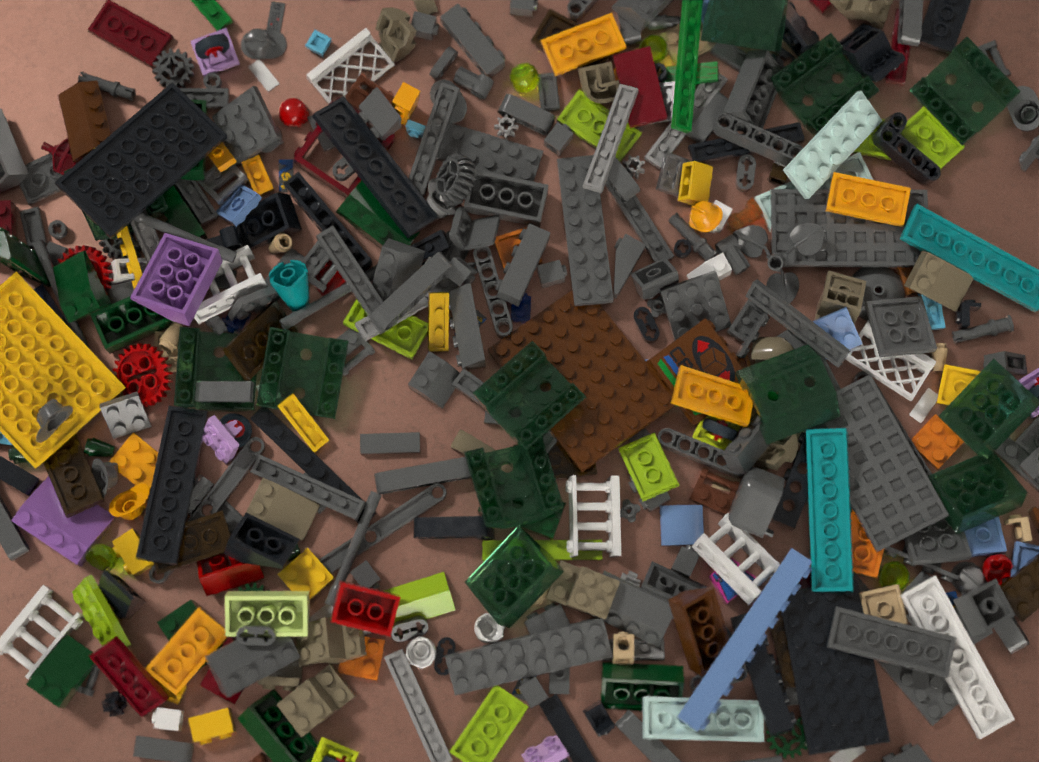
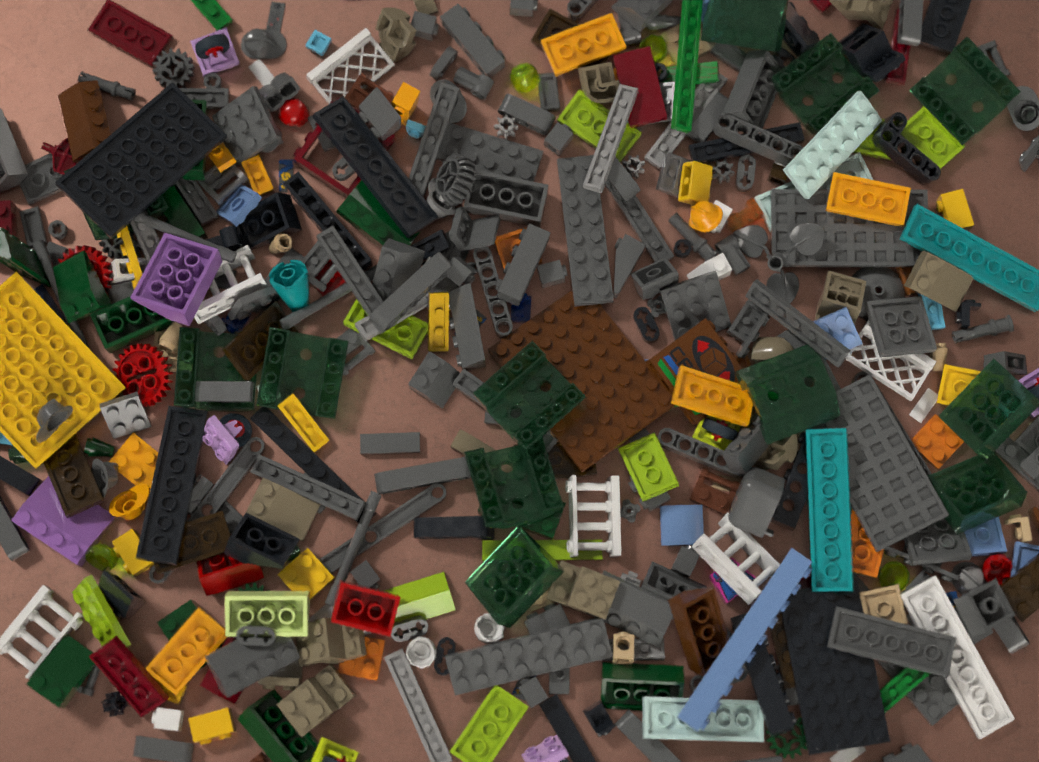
(280, 89): none -> dark grey brick
(728, 172): none -> dark grey gear
(900, 686): none -> green tile
(955, 208): none -> yellow brick

